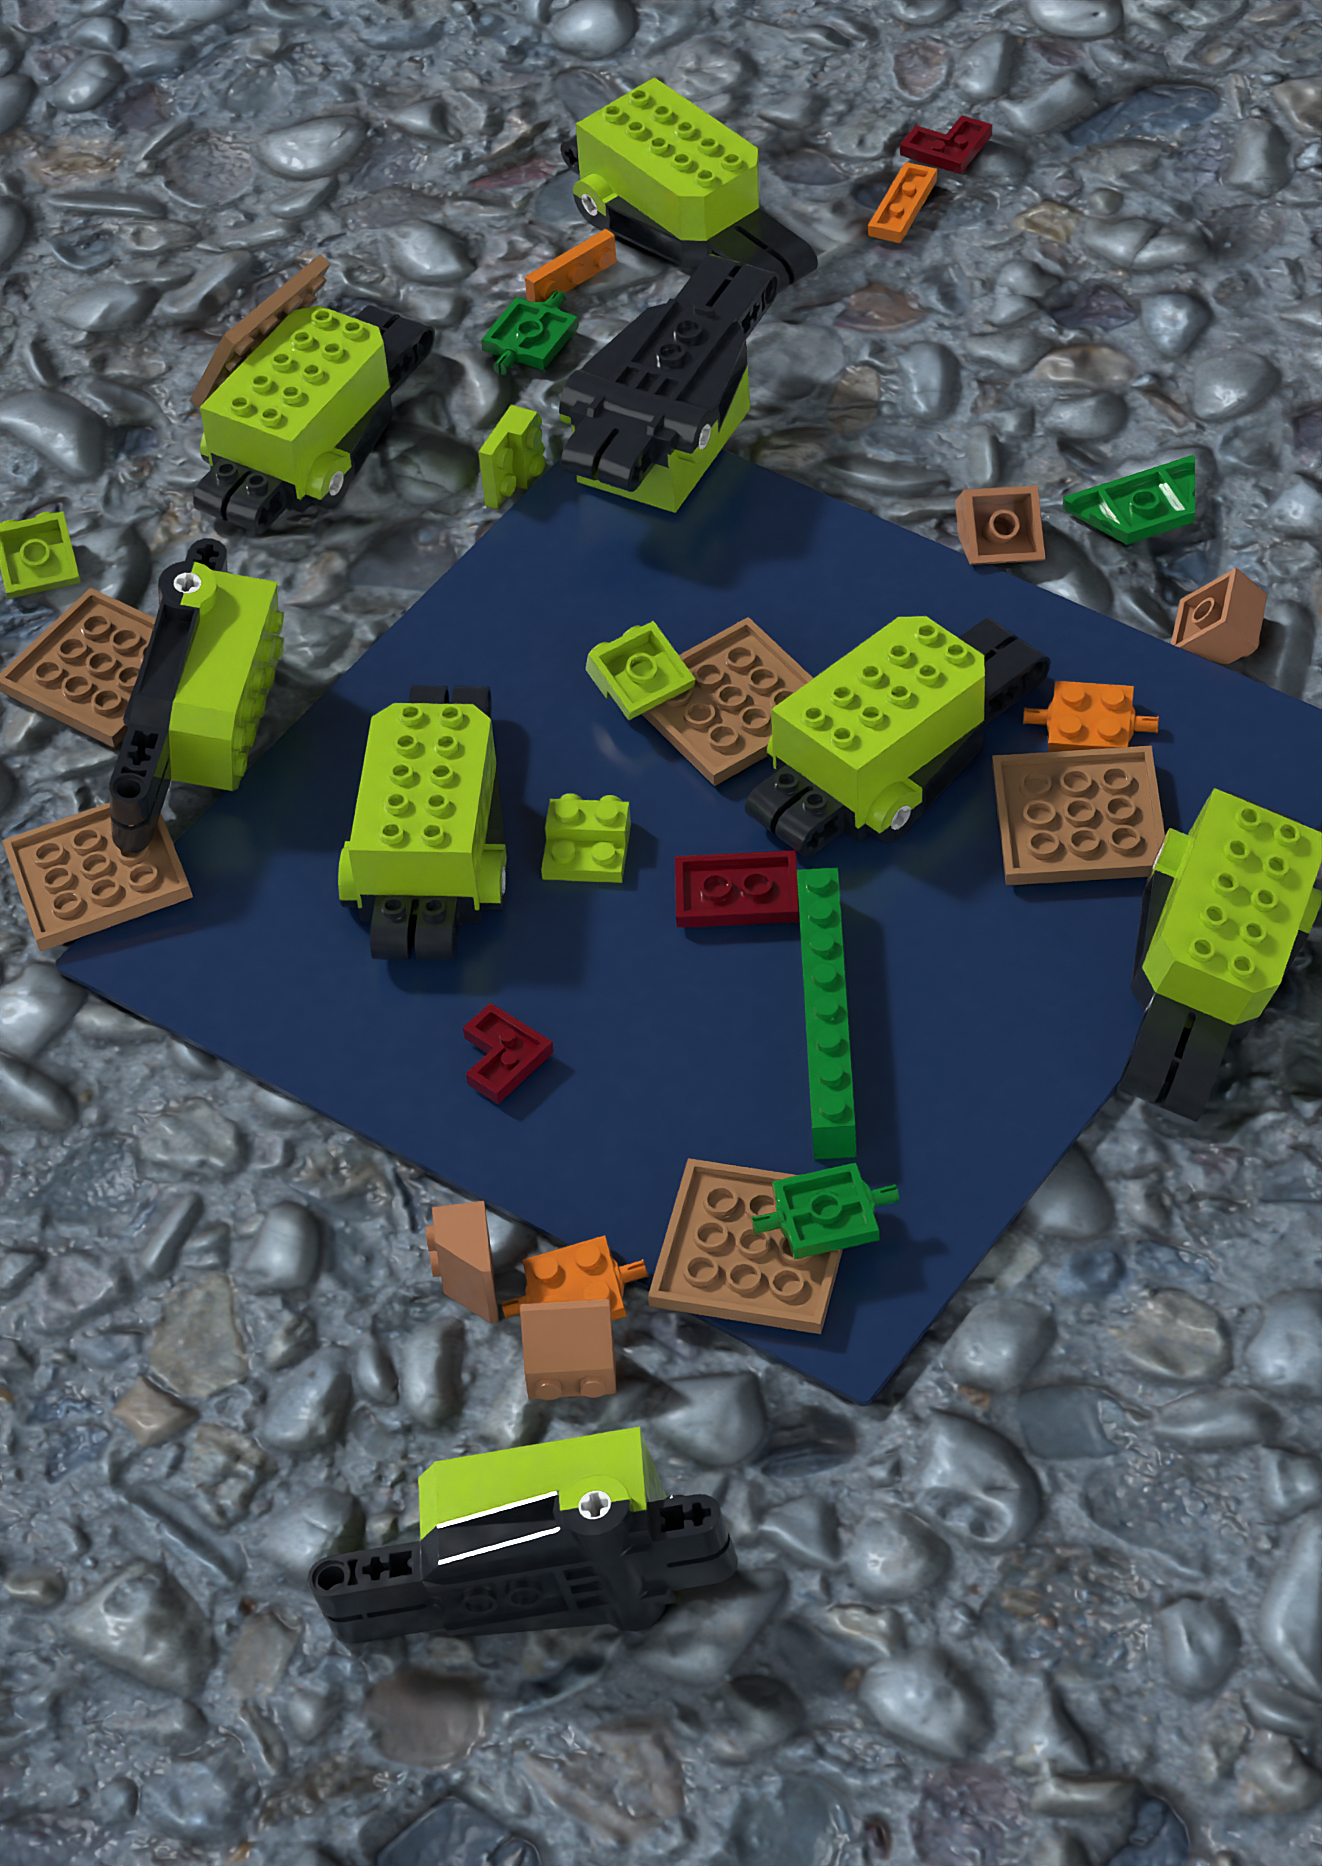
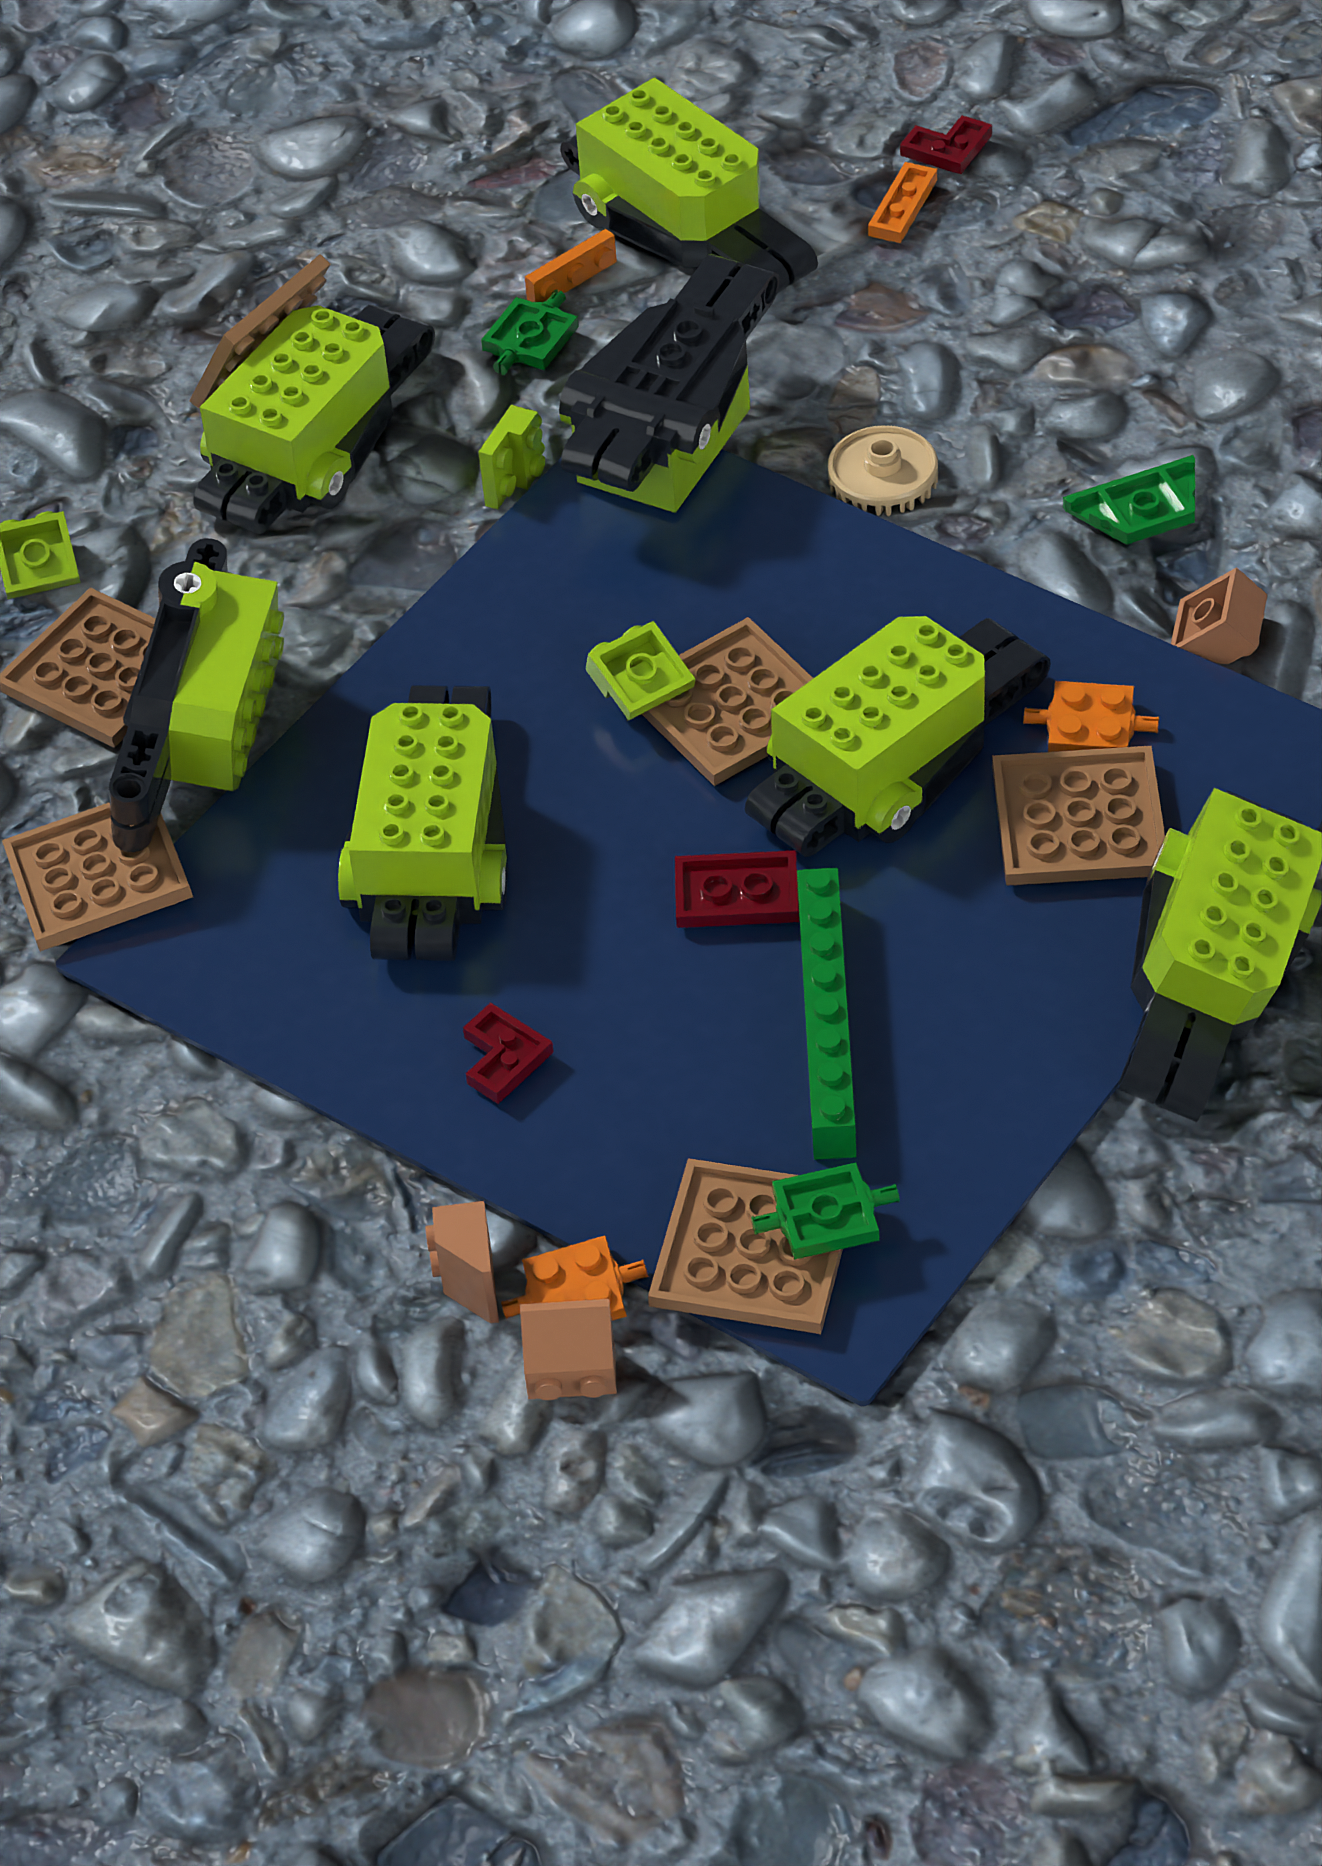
(532, 1545): black piece -> none
(586, 839): lime plate -> none
(883, 468): none -> tan wheel
(1000, 525): nougat slope -> none

